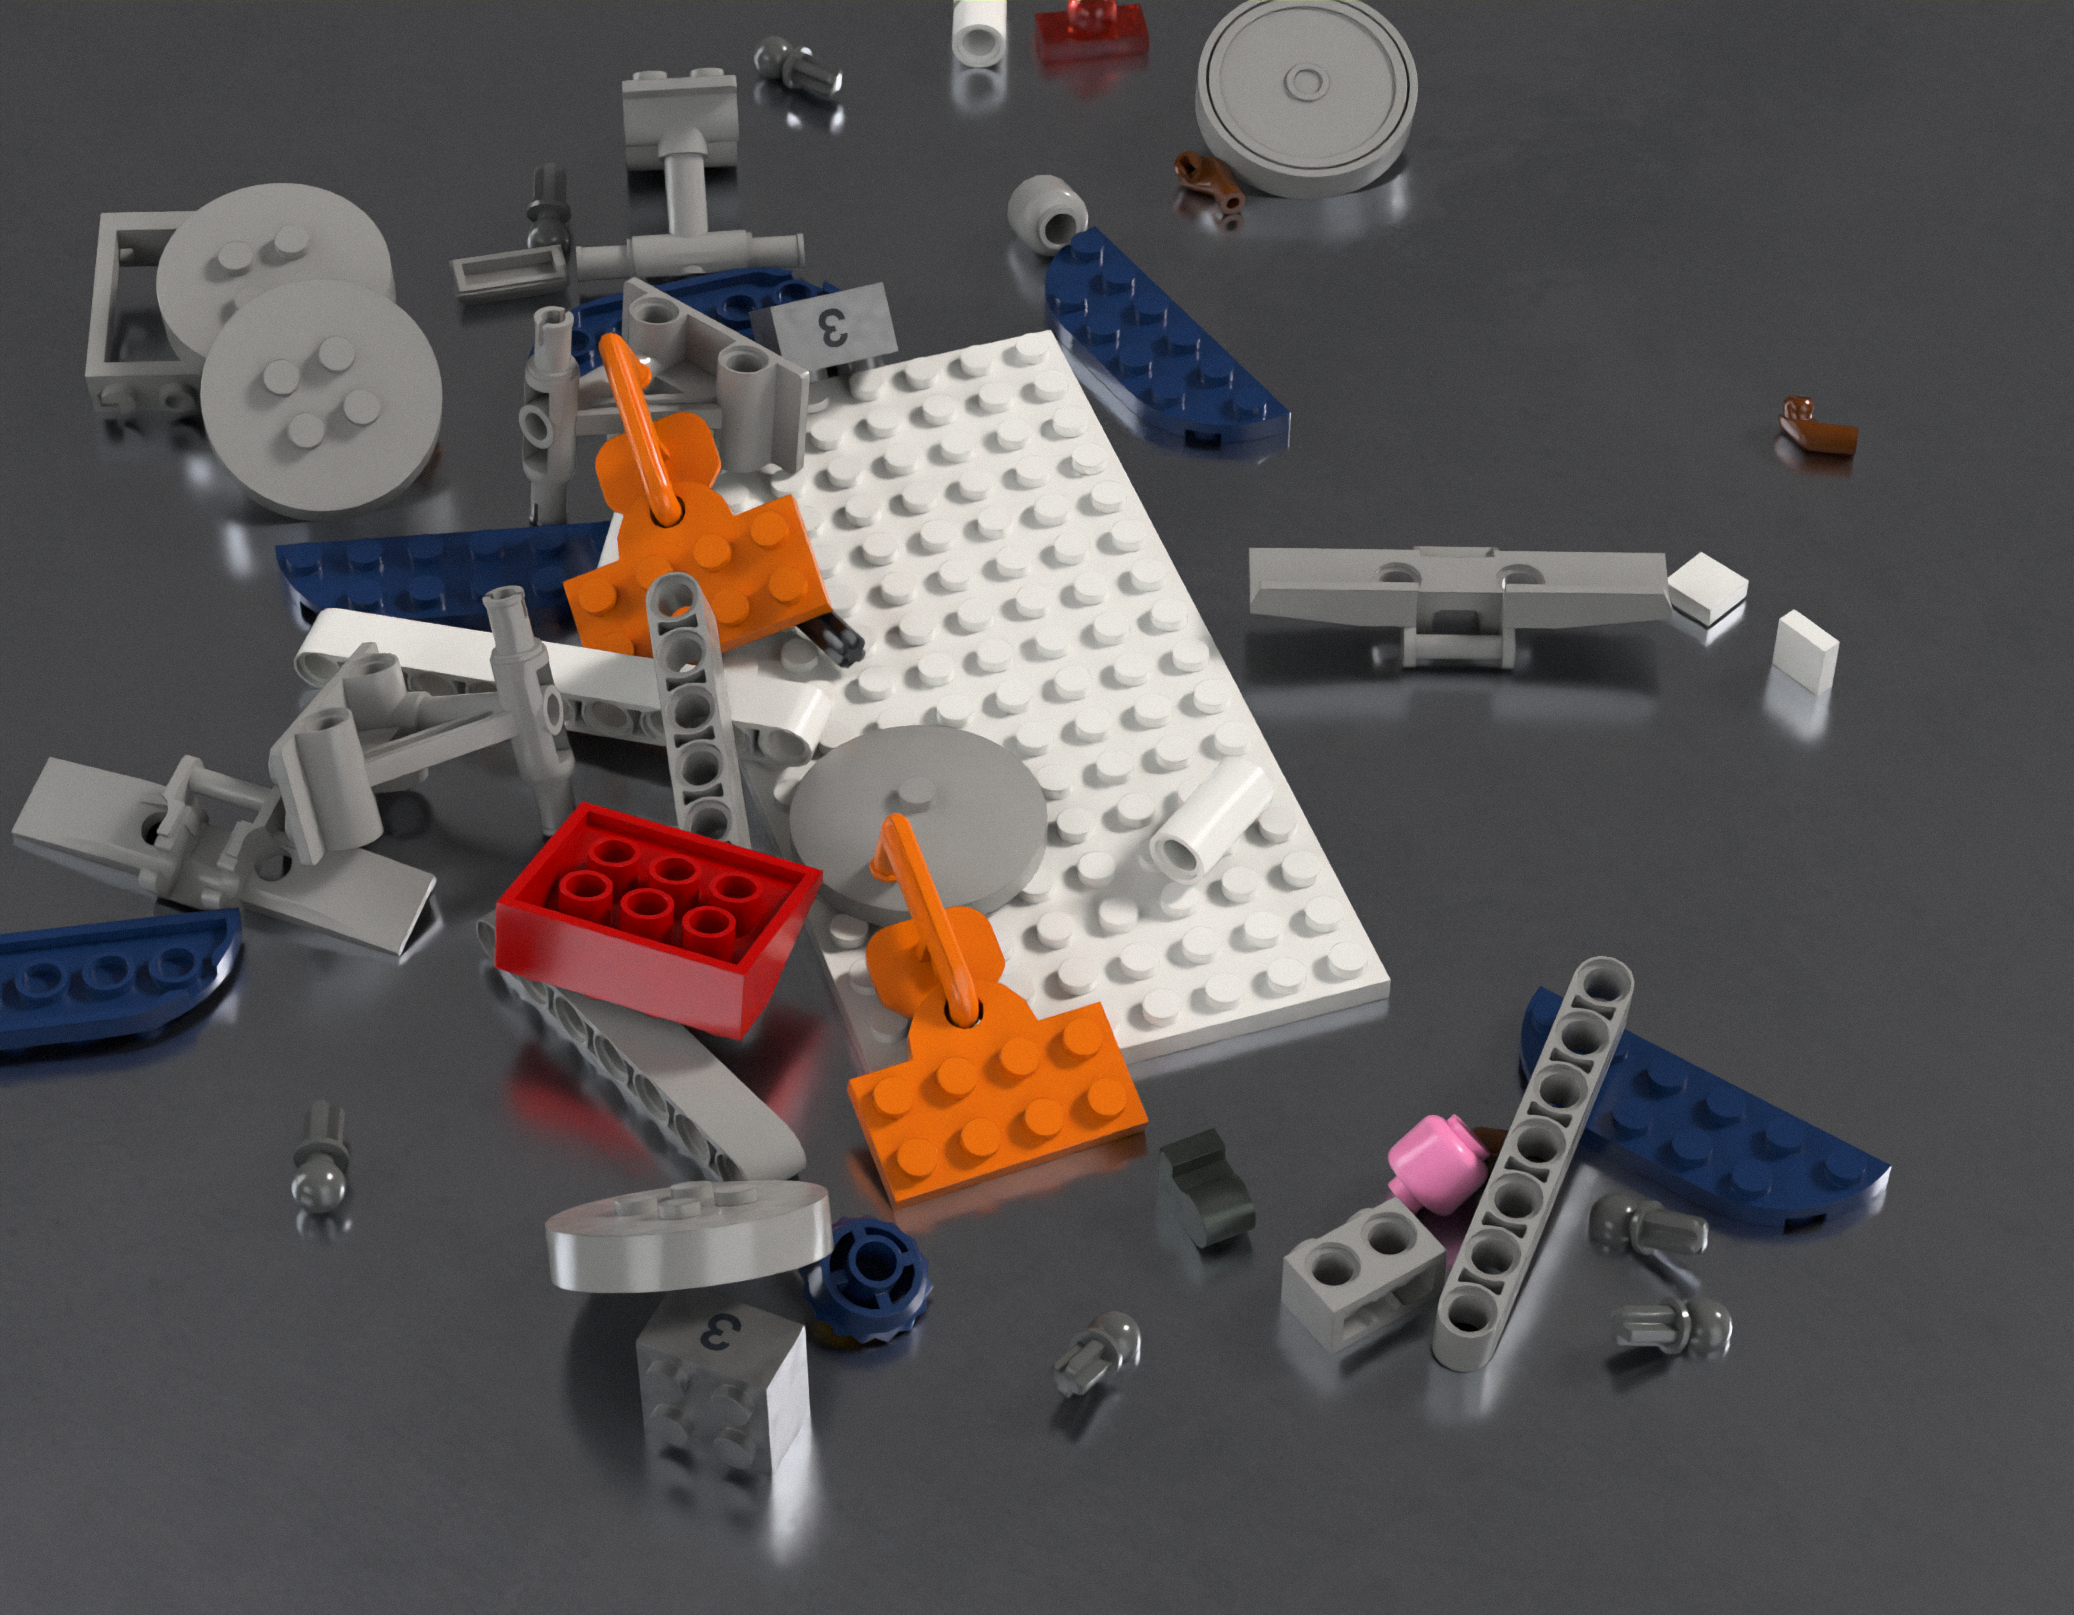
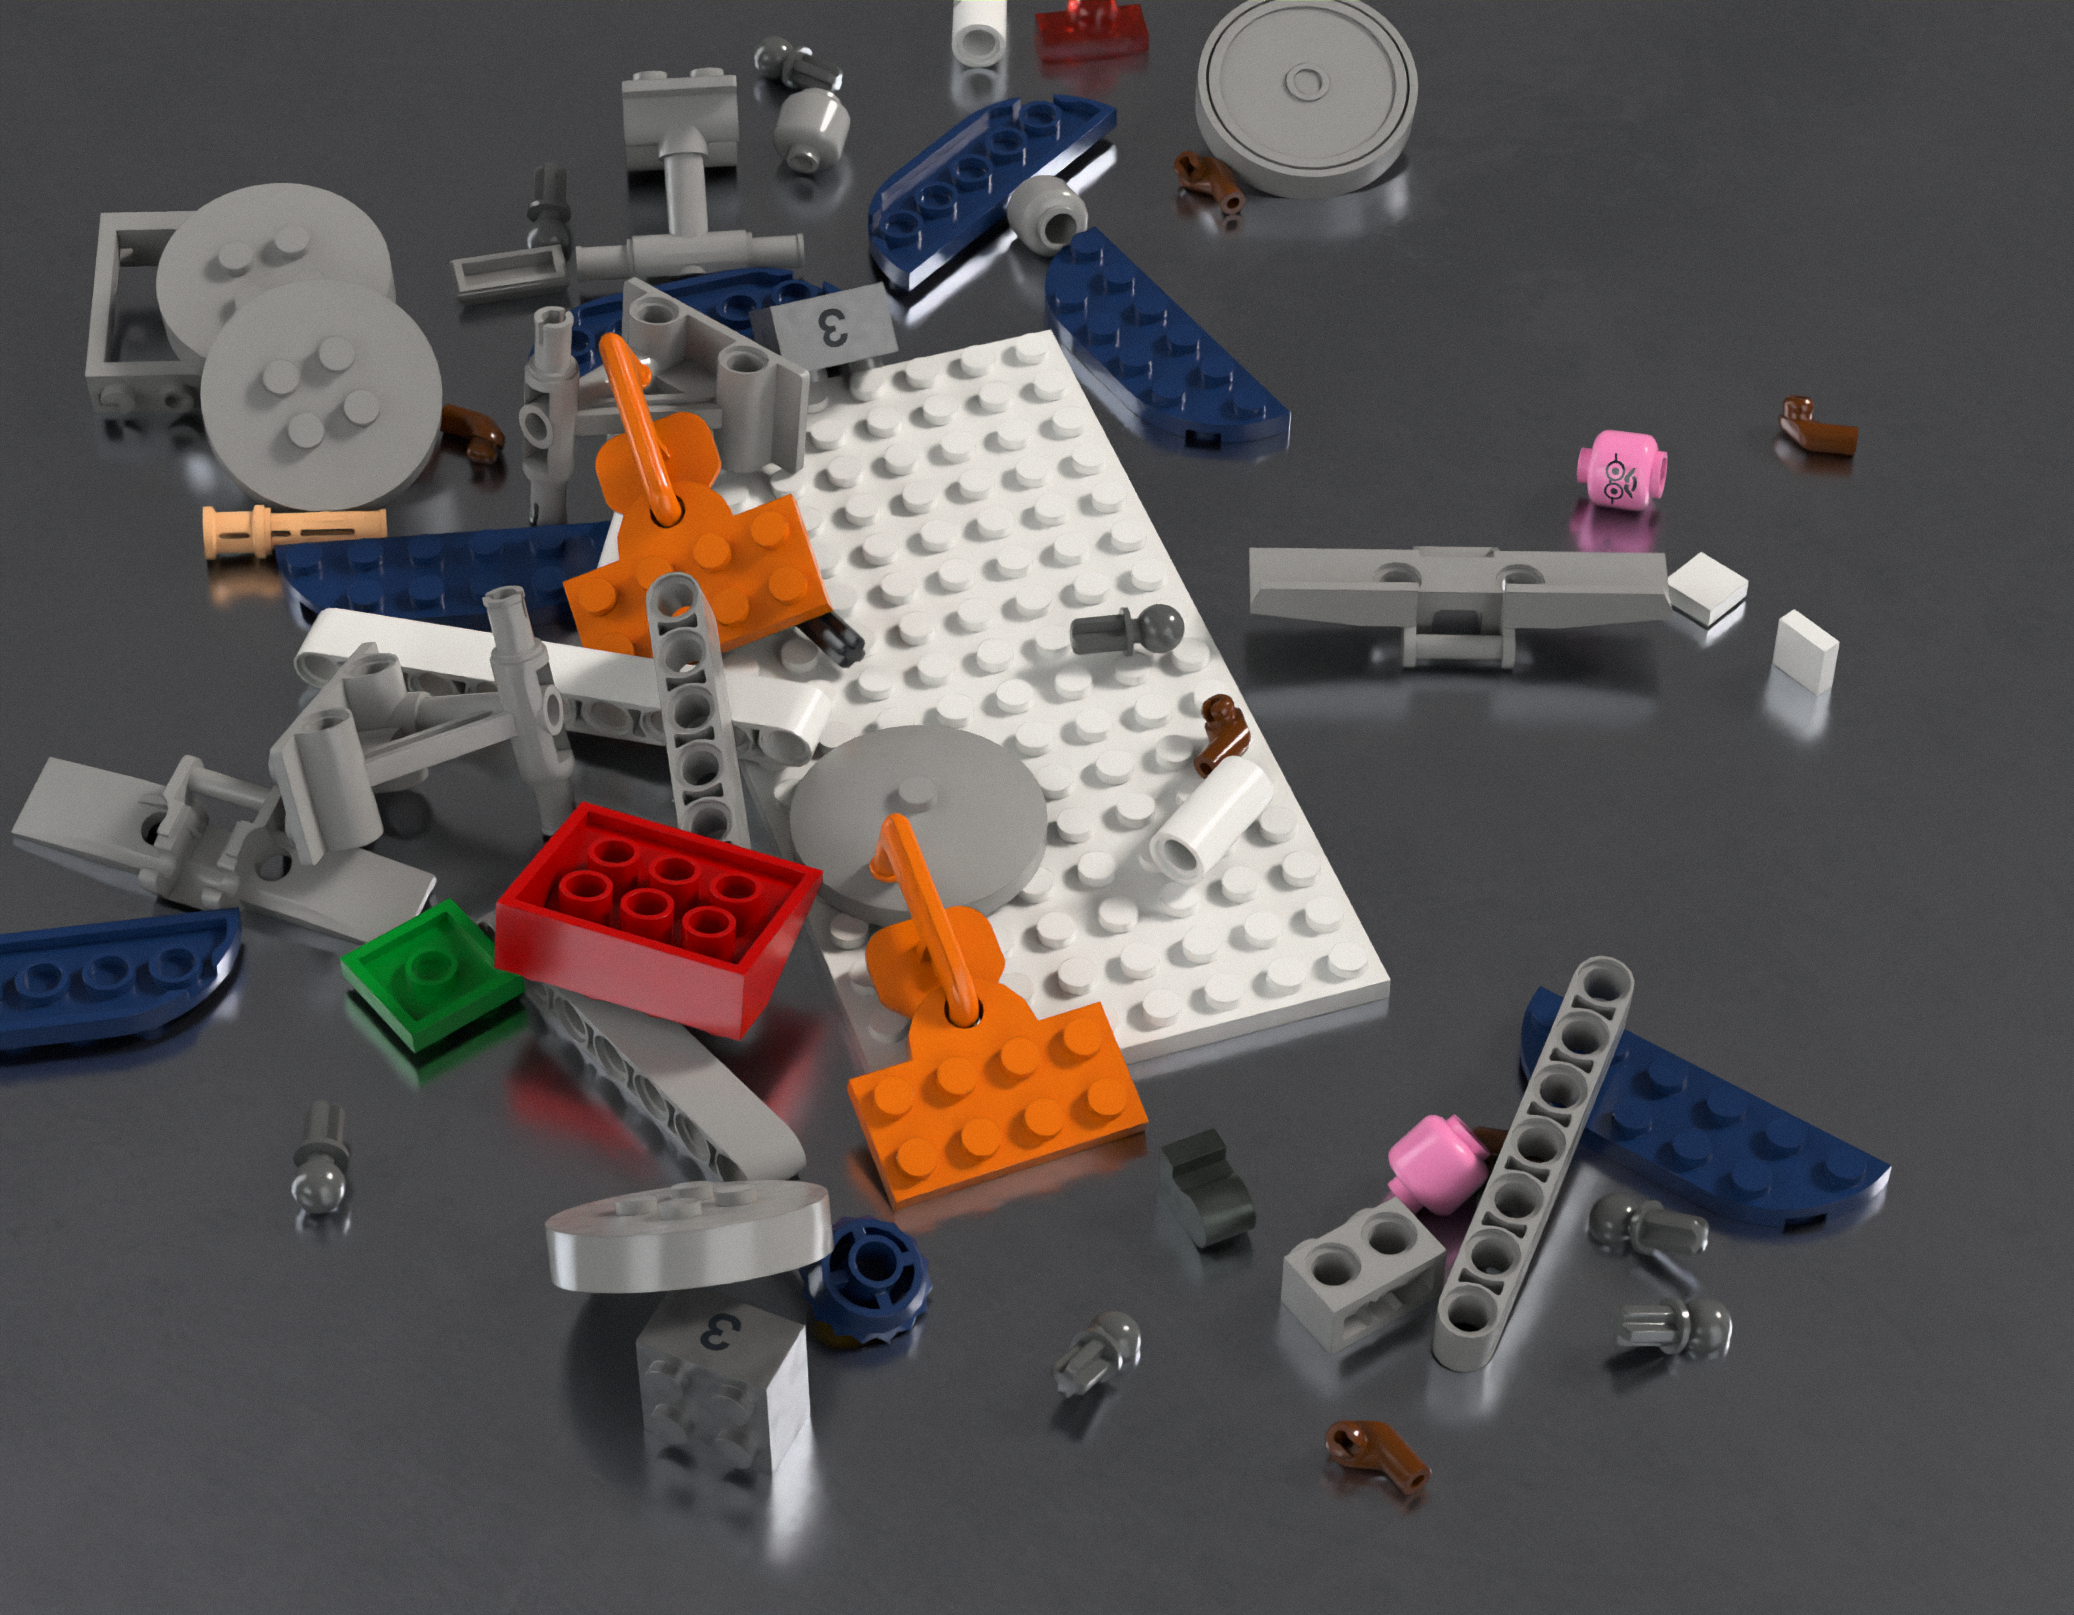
(253, 529): none -> light nougat pin
(430, 975): none -> green plate
(479, 428): none -> reddish brown arm
(813, 129): none -> light grey head
(969, 176): none -> dark blue plate
(1156, 629): none -> dark grey axle
(1226, 733): none -> reddish brown arm
(1377, 1447): none -> reddish brown arm
(1623, 470): none -> bright pink head

